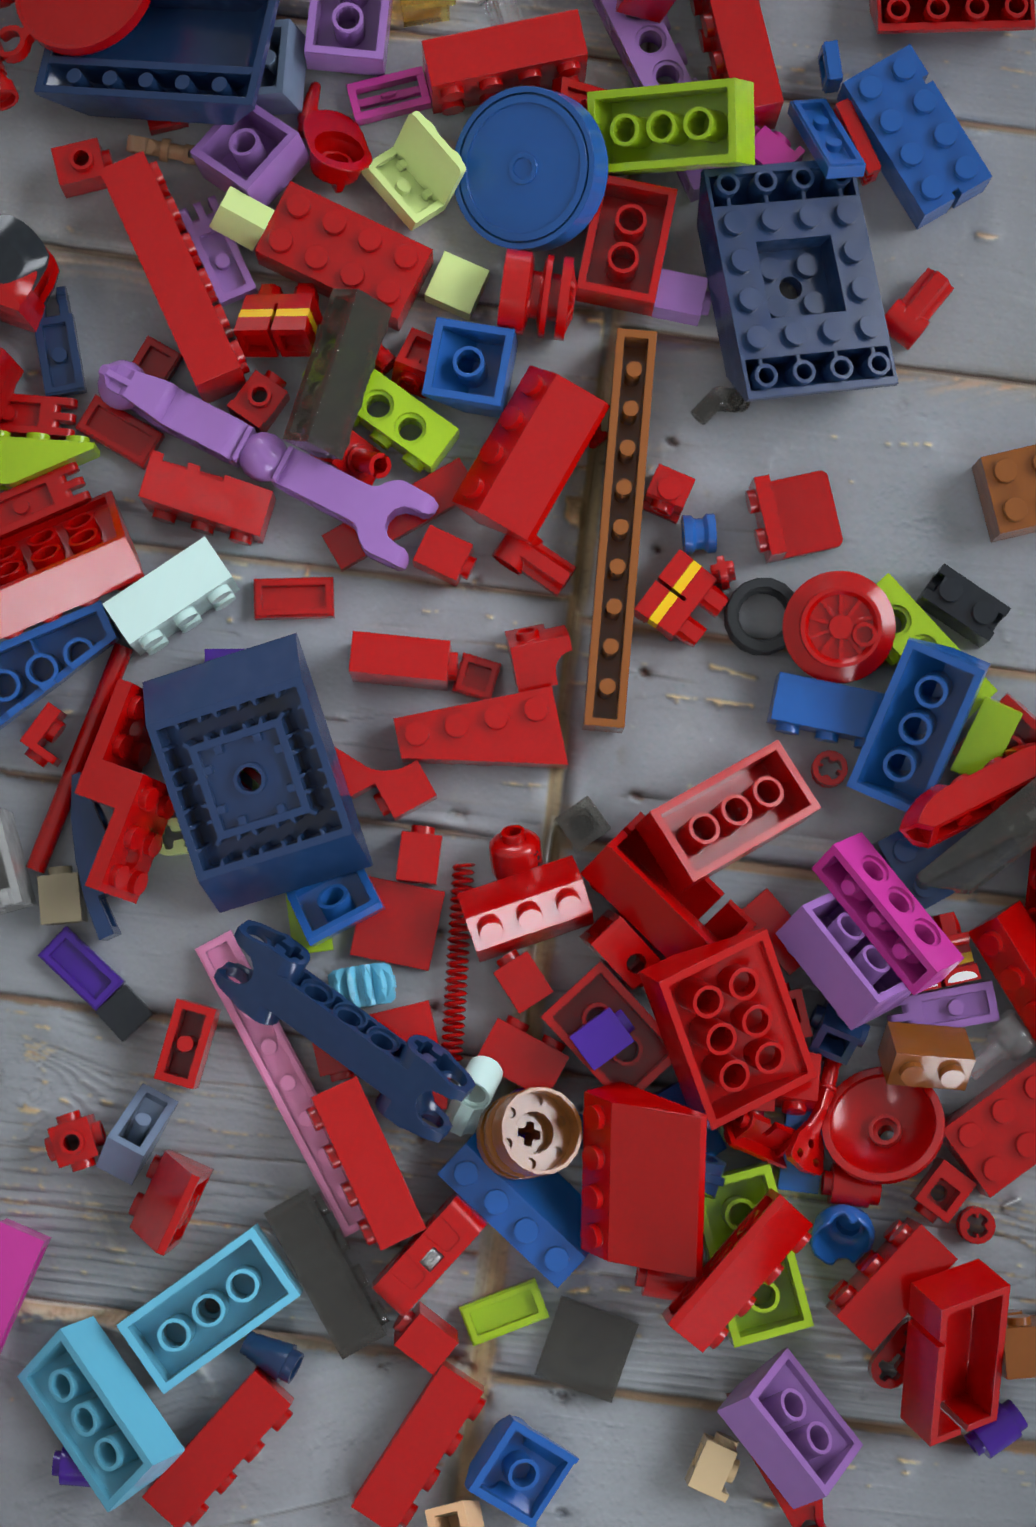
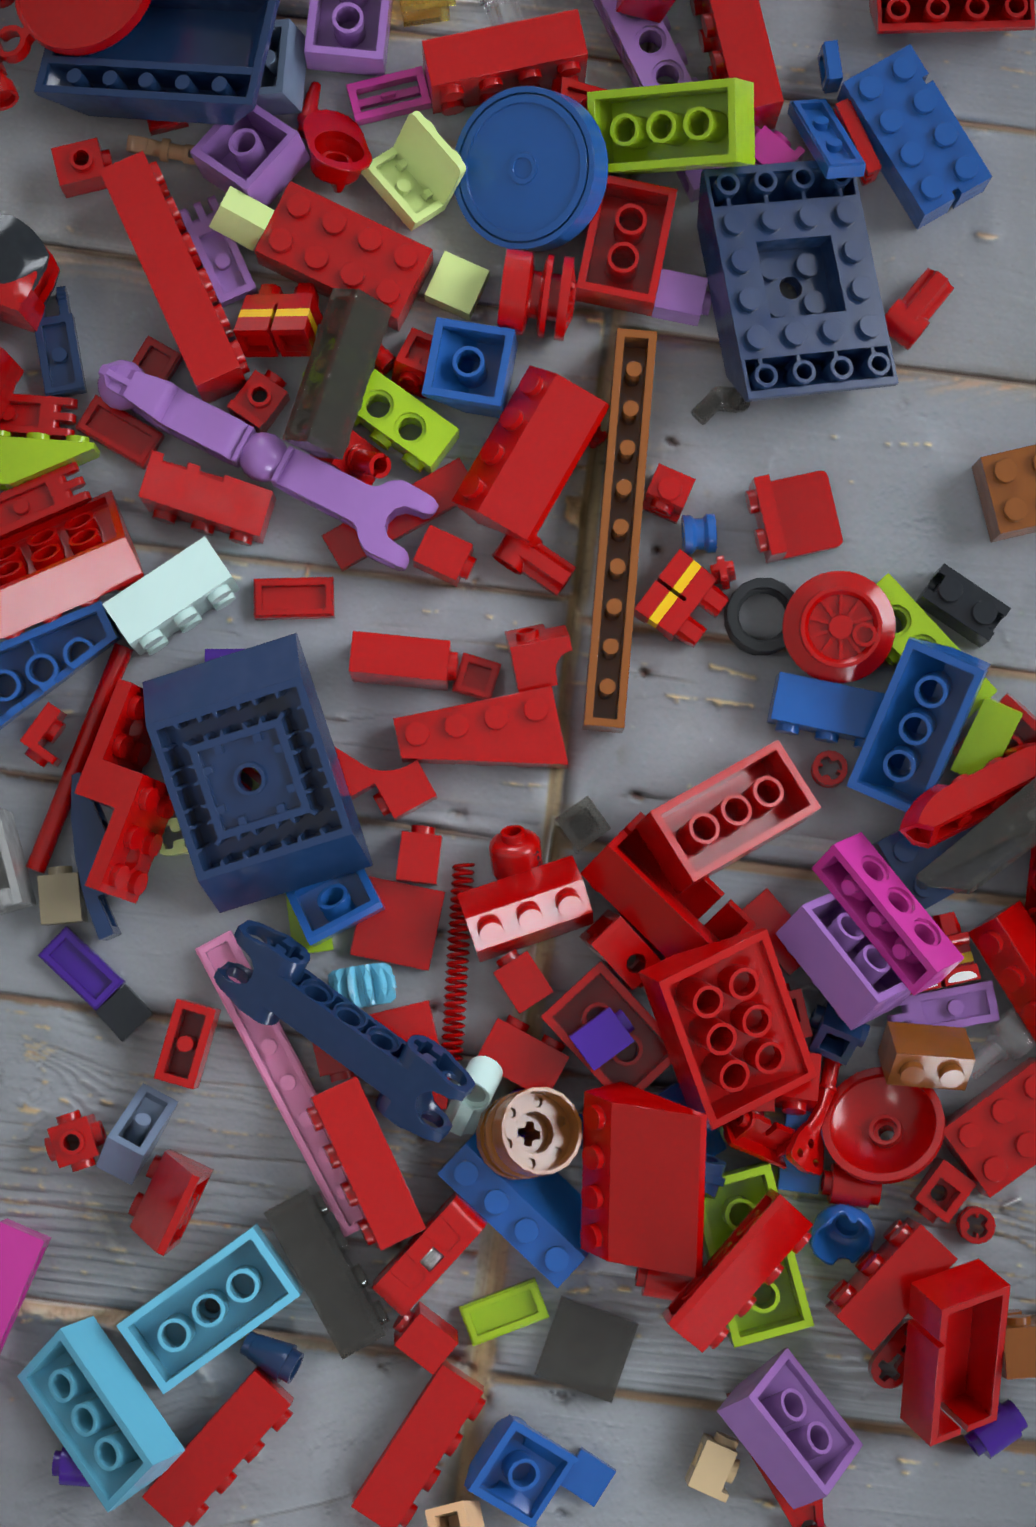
(588, 1477): none -> blue tile

